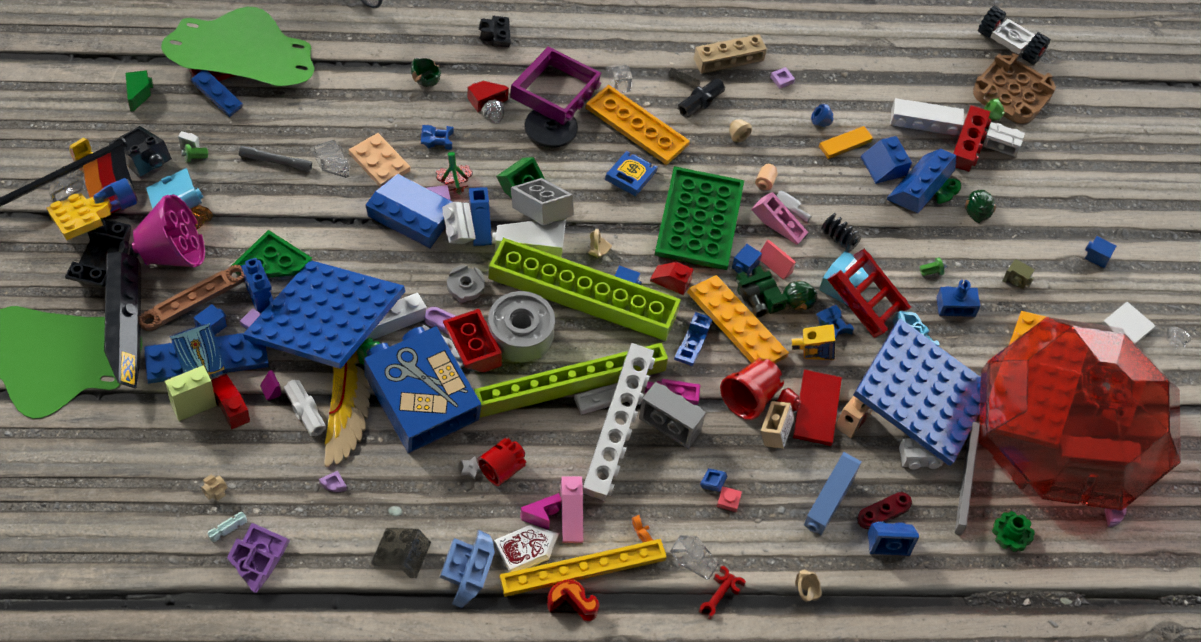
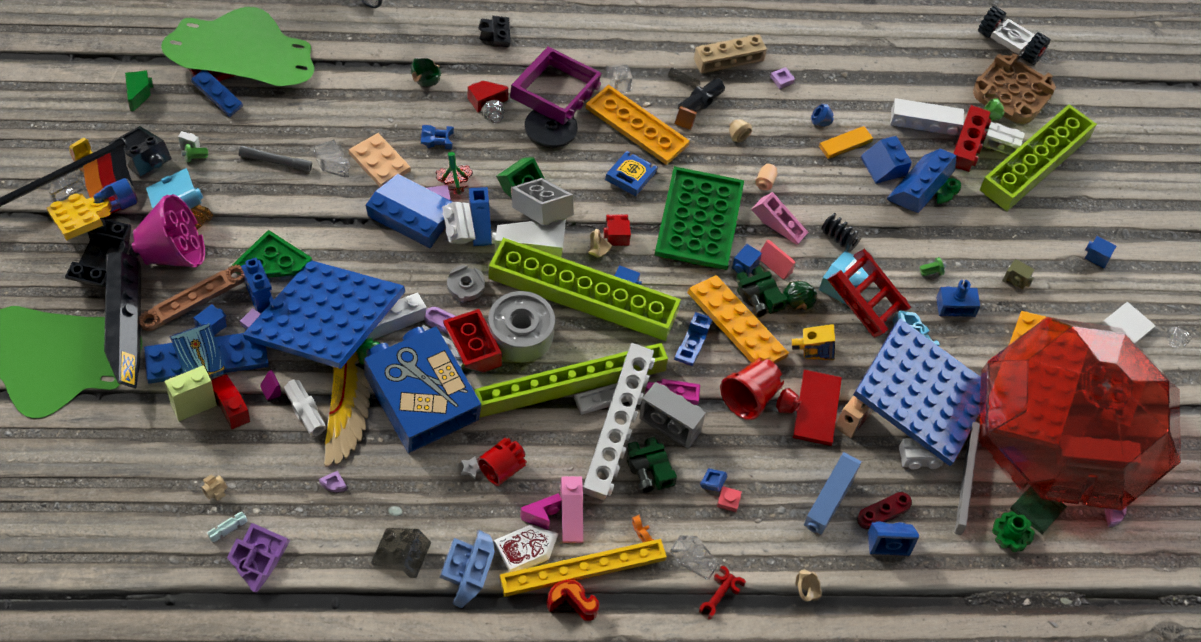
(617, 230): none -> red brick
(652, 459): none -> dark green hips
(673, 277): red slope -> none
(685, 118): none -> dark orange tile
(777, 424): tan brick -> none
(793, 205): light grey piece -> none
(831, 316): blue piece -> none
(980, 205): dark green hair -> none
(1037, 157): none -> lime brick
(1039, 511): none -> clear green tile

